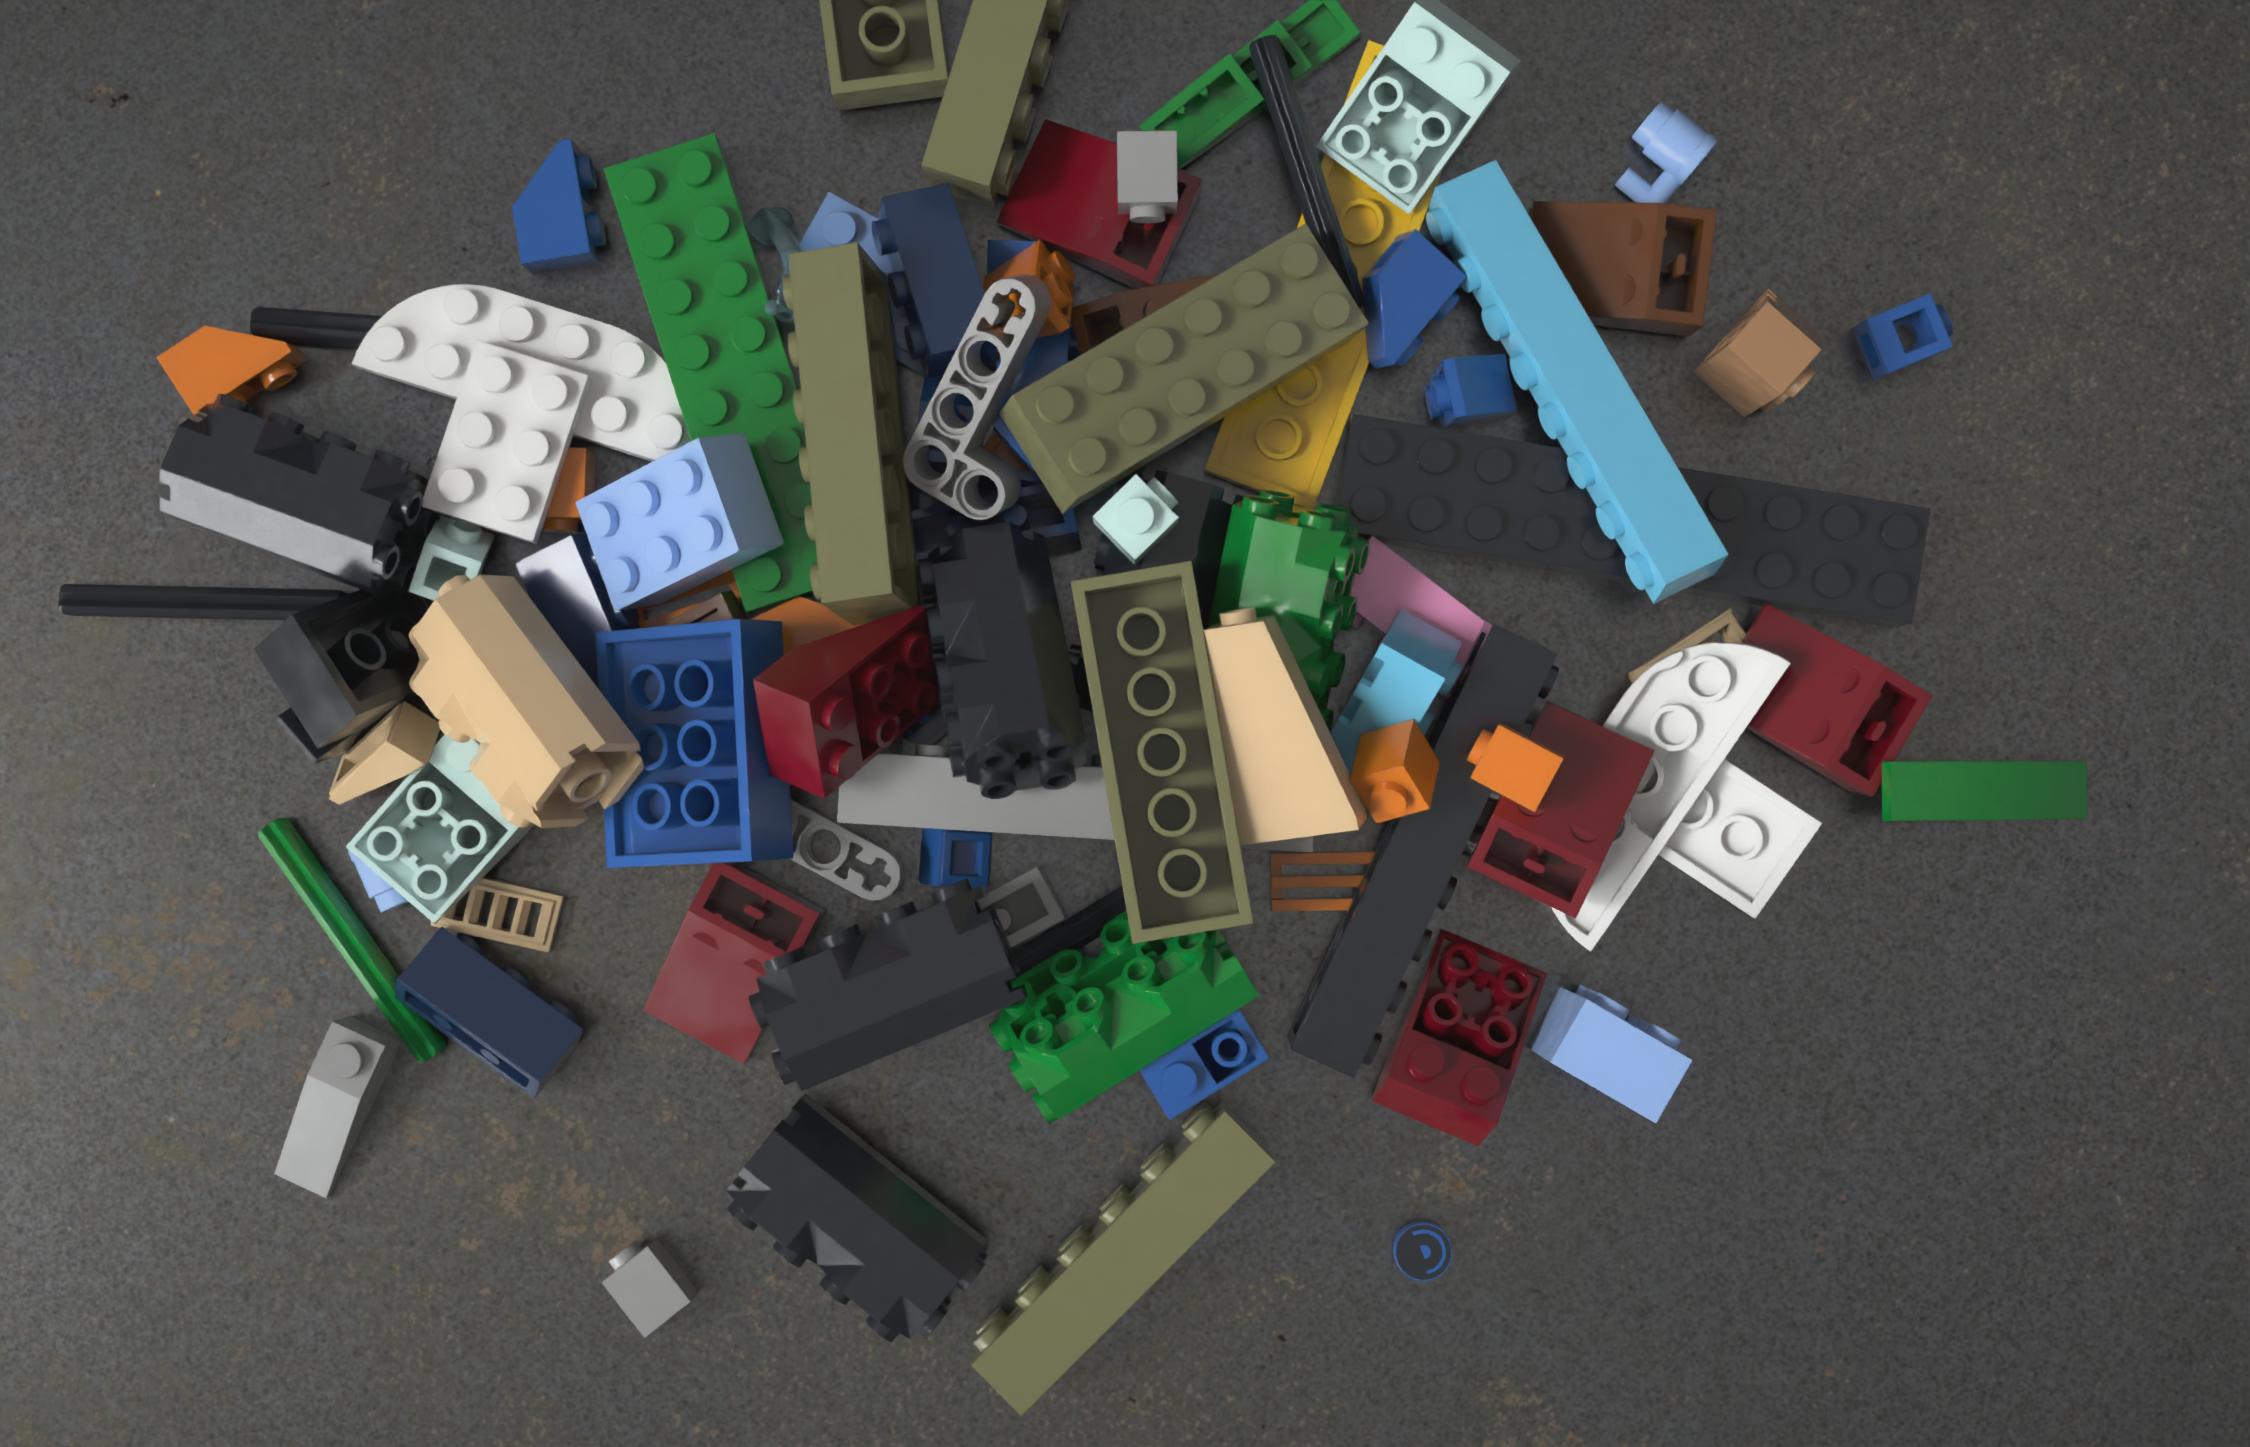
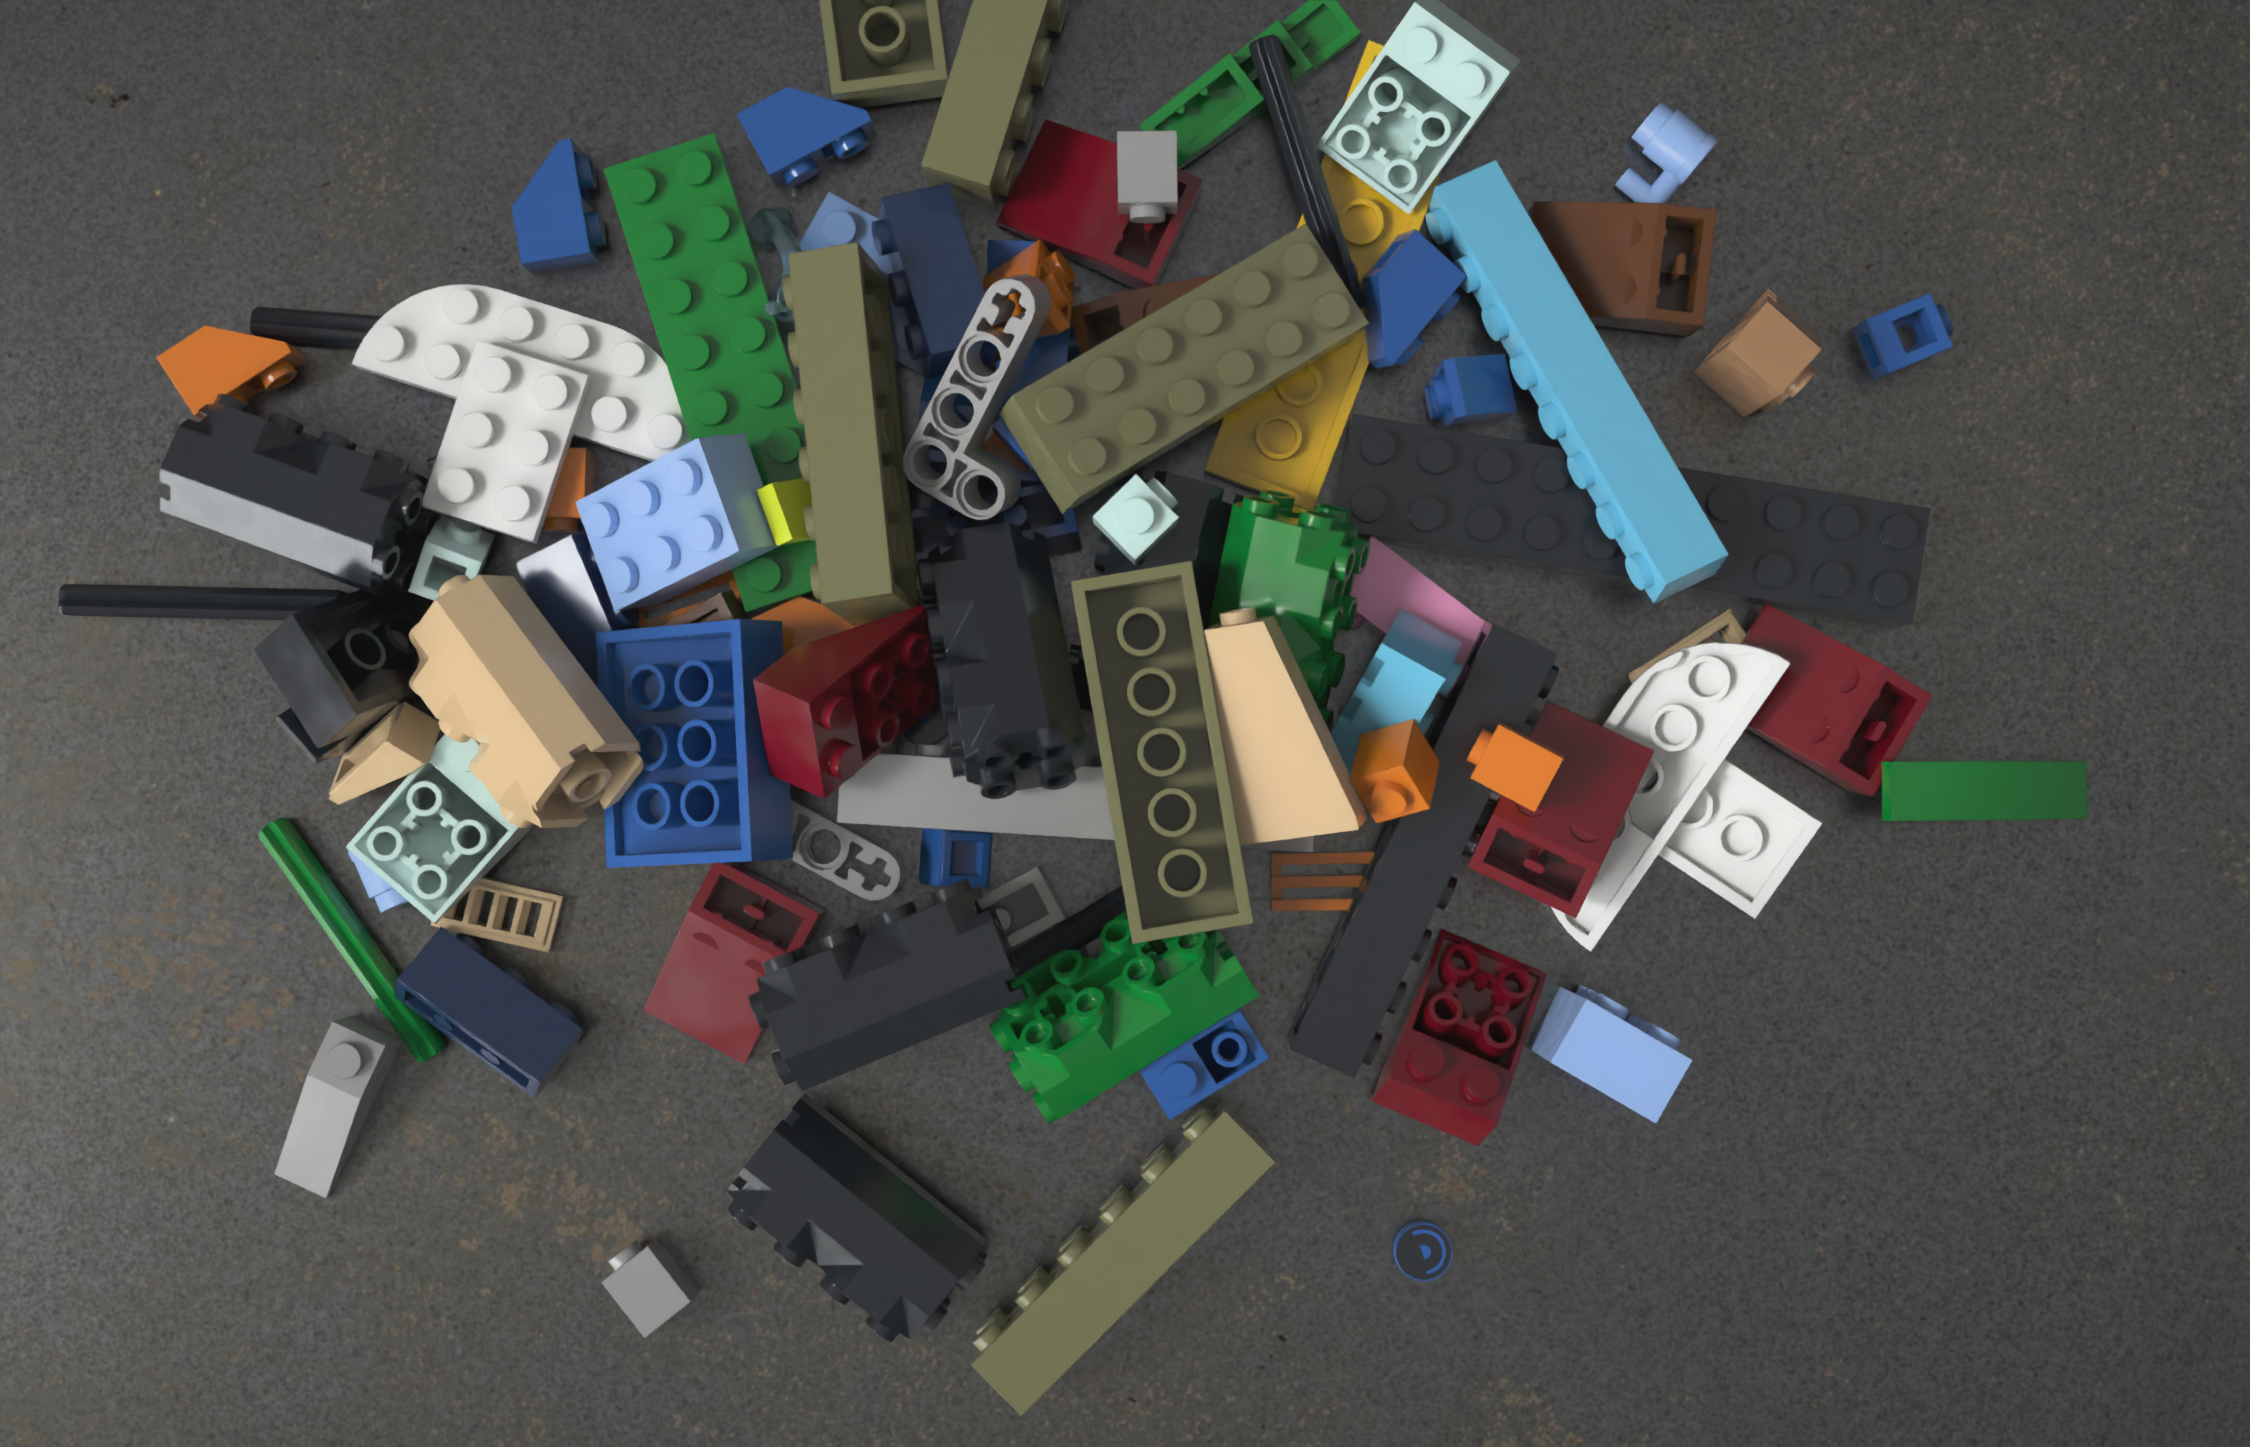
(784, 509): none -> neon yellow tile
(801, 130): none -> blue slope

